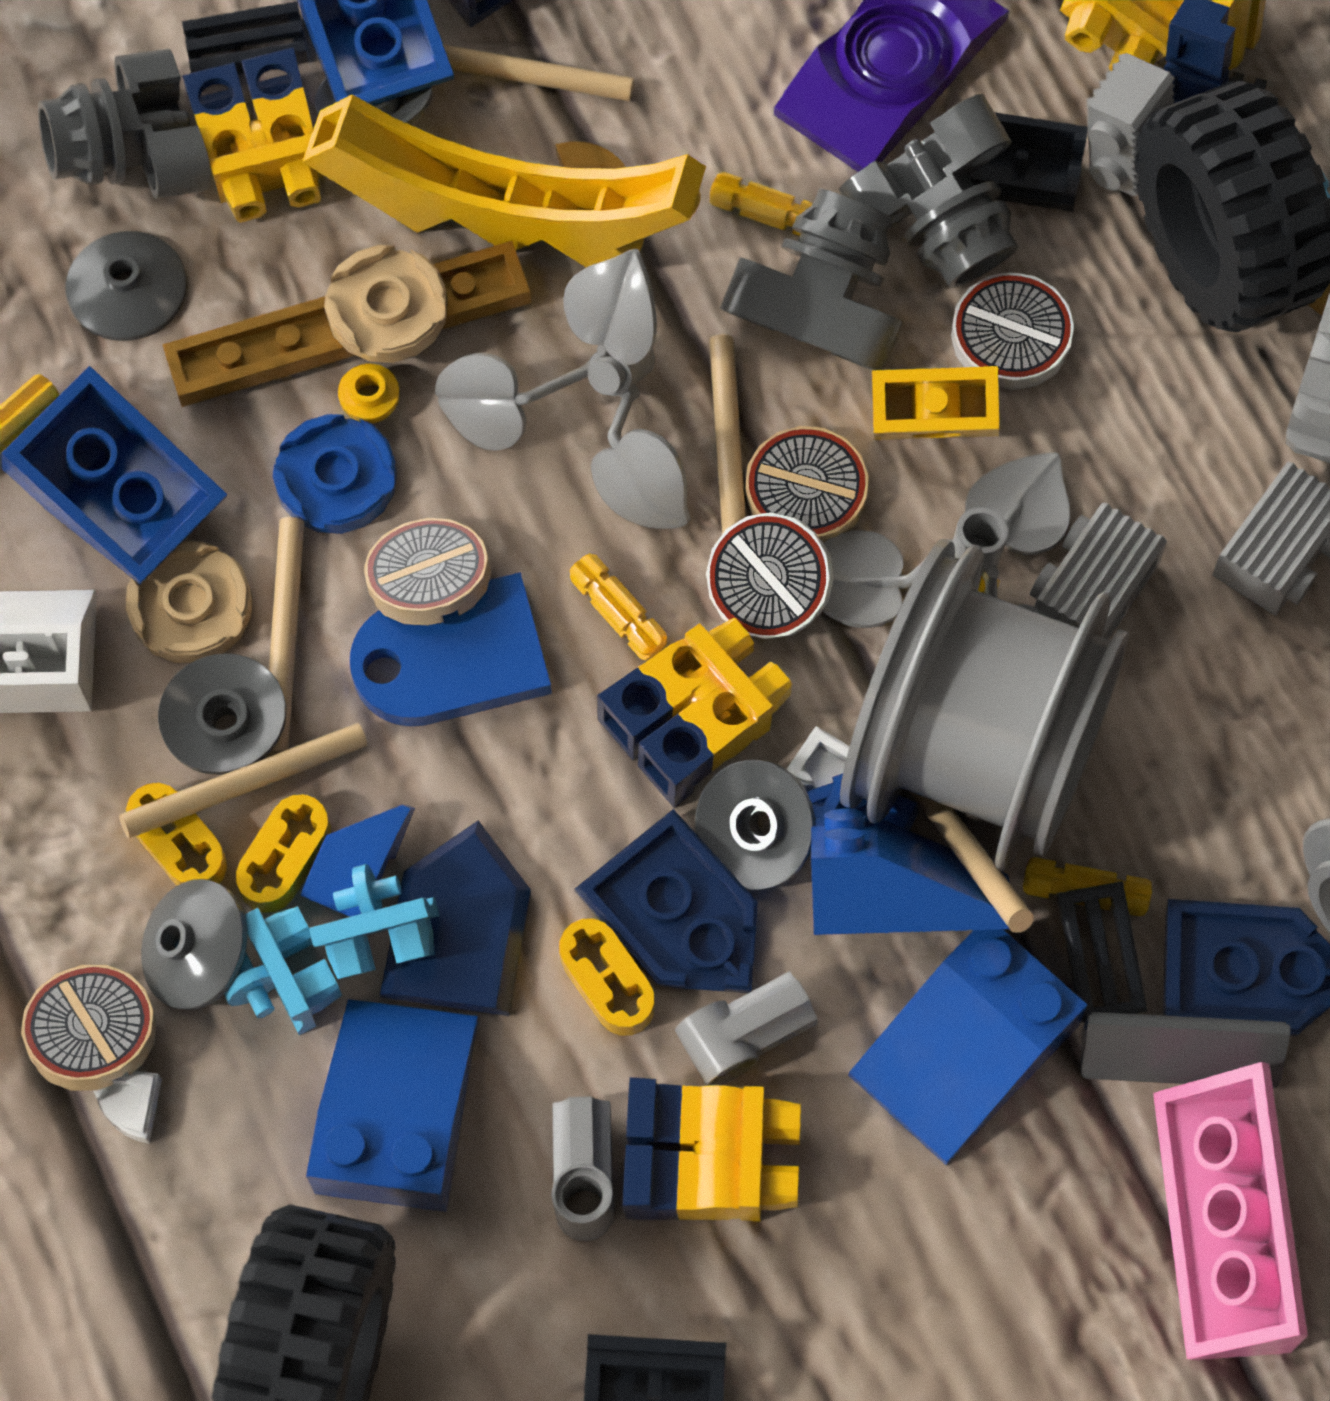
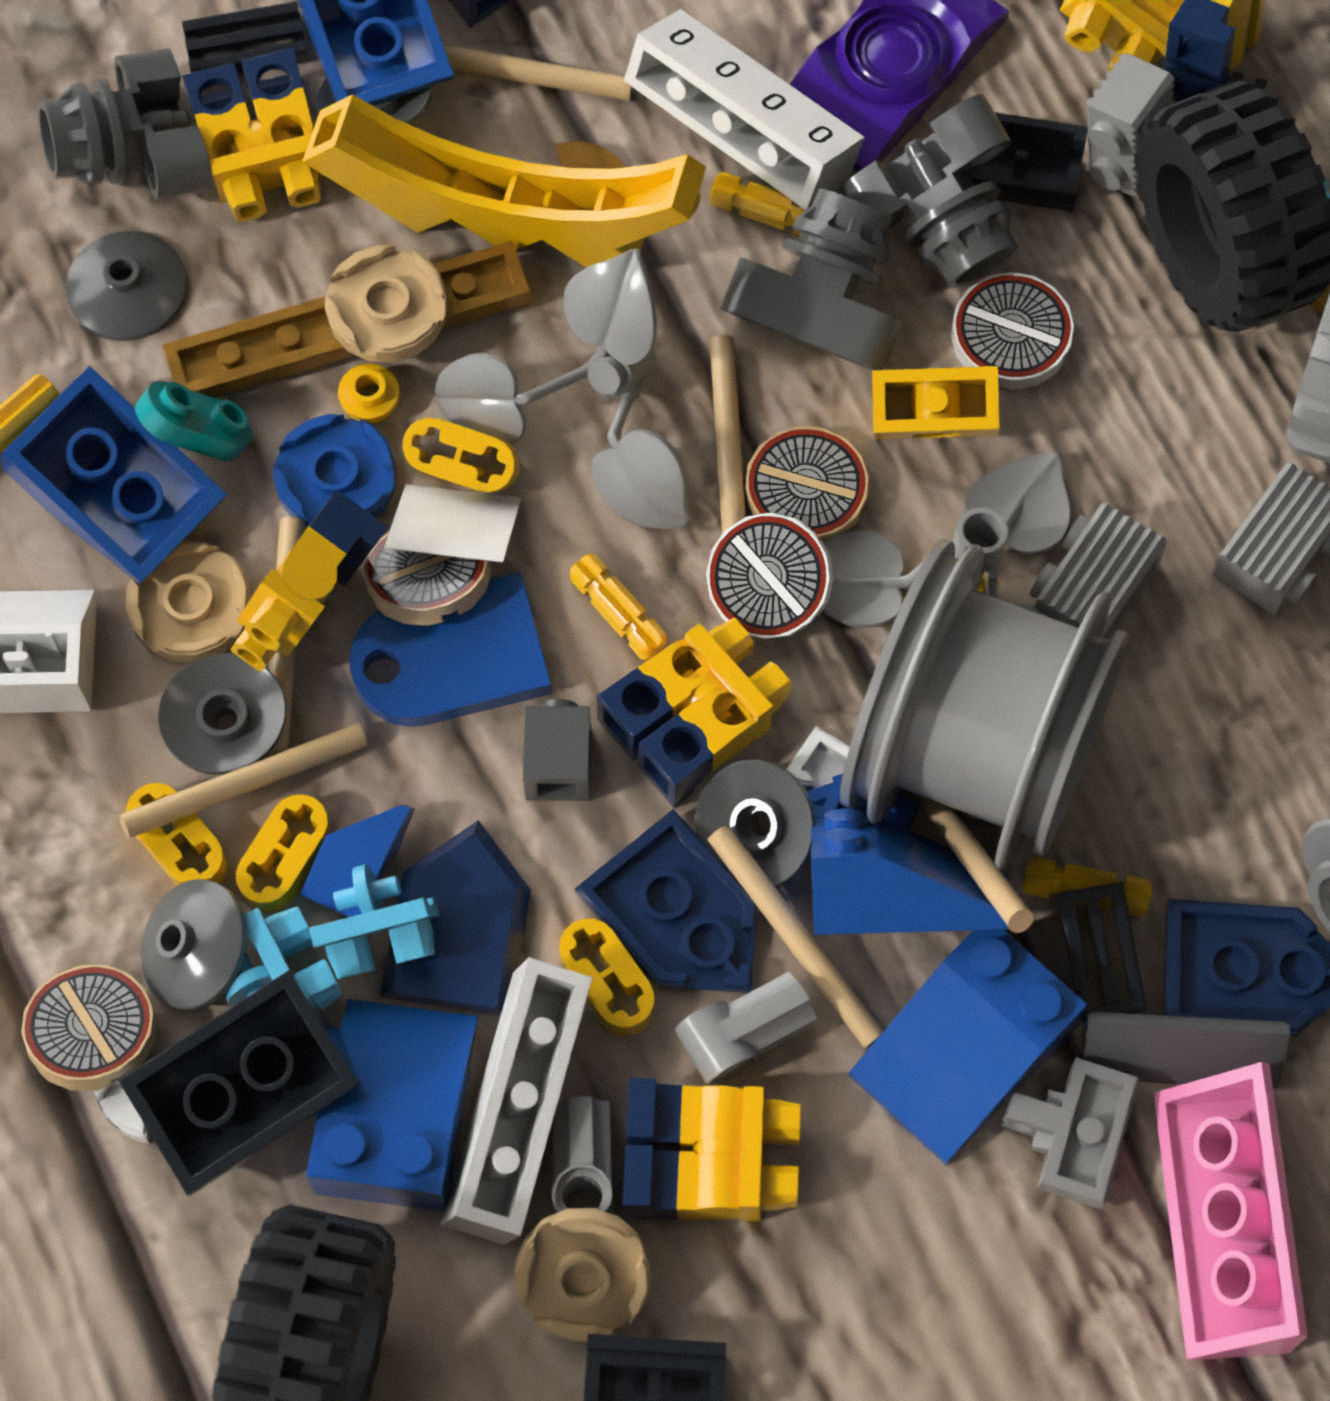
(194, 421): none -> teal plate
(241, 1082): none -> black slope
(295, 593): none -> yellow hips
(453, 523): none -> white sticker
(456, 468): none -> yellow beam
(516, 1102): none -> white brick
(557, 751): none -> dark grey brick
(582, 1273): none -> tan tile
(742, 108): none -> white brick
(795, 936): none -> tan bar
(1077, 1130): none -> light grey hinge

